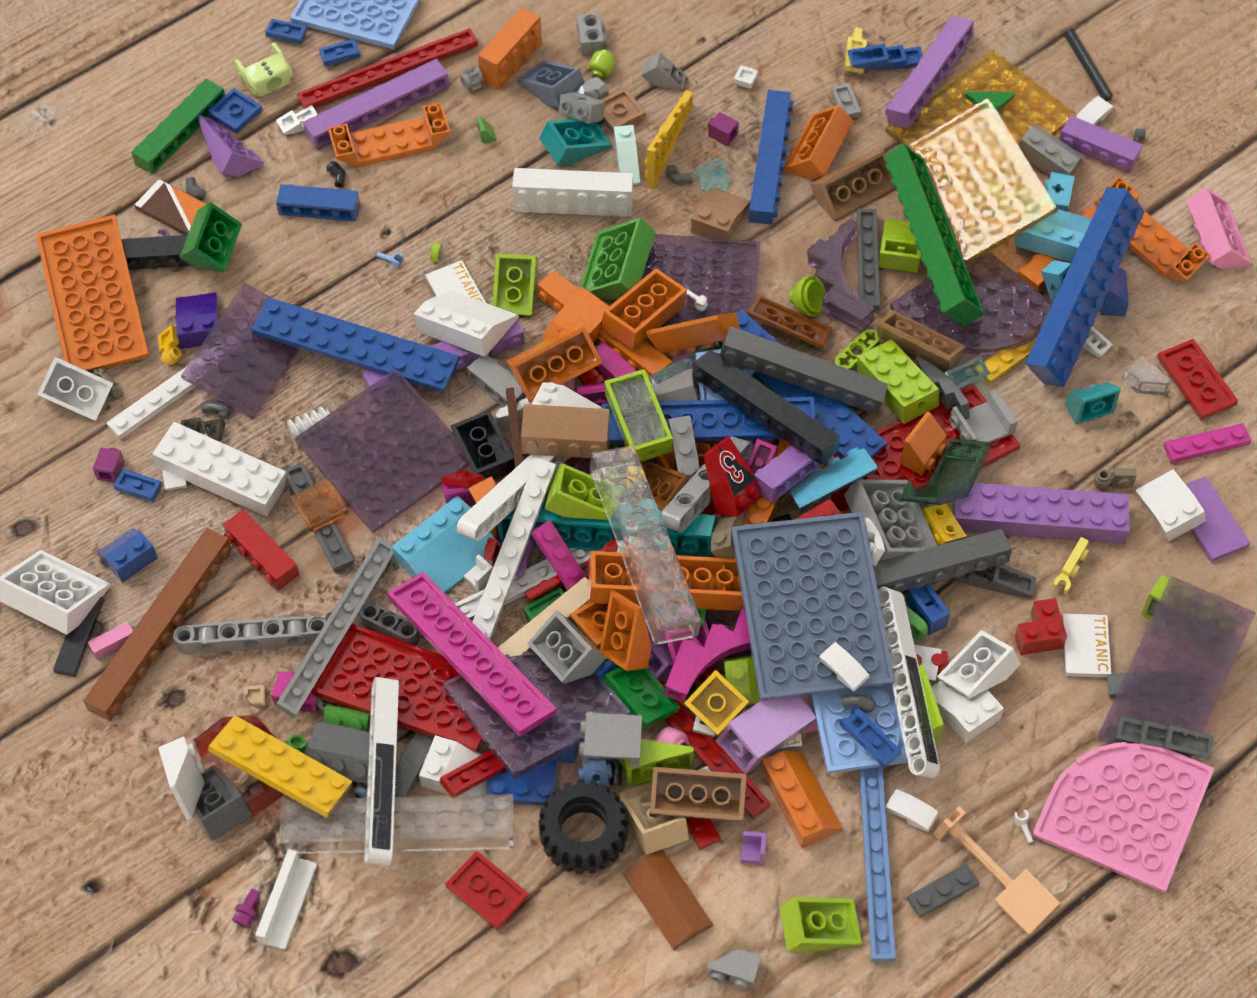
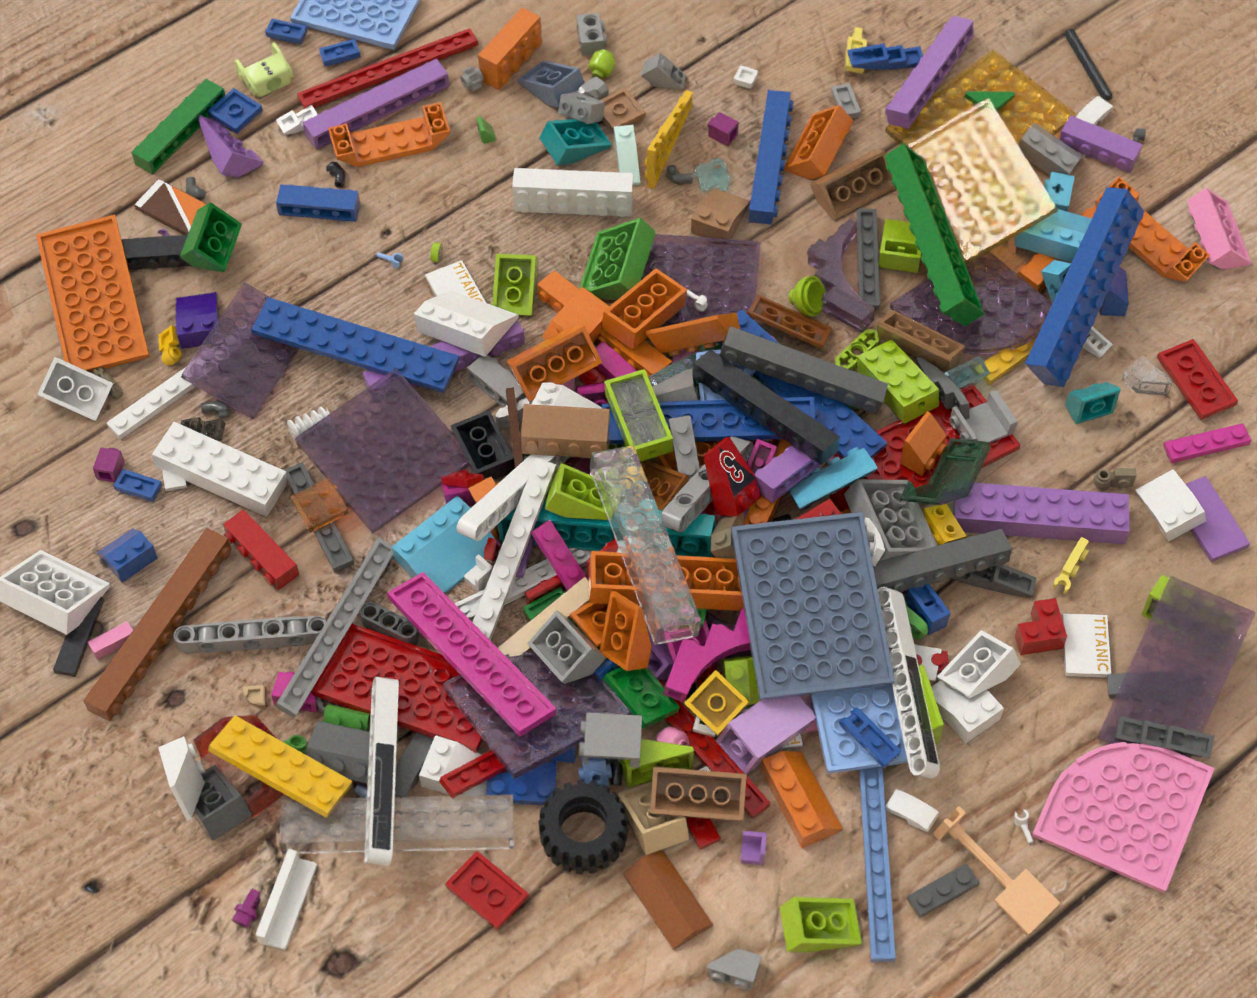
(845, 666): white slope -> none
(861, 701): dark grey arm -> none

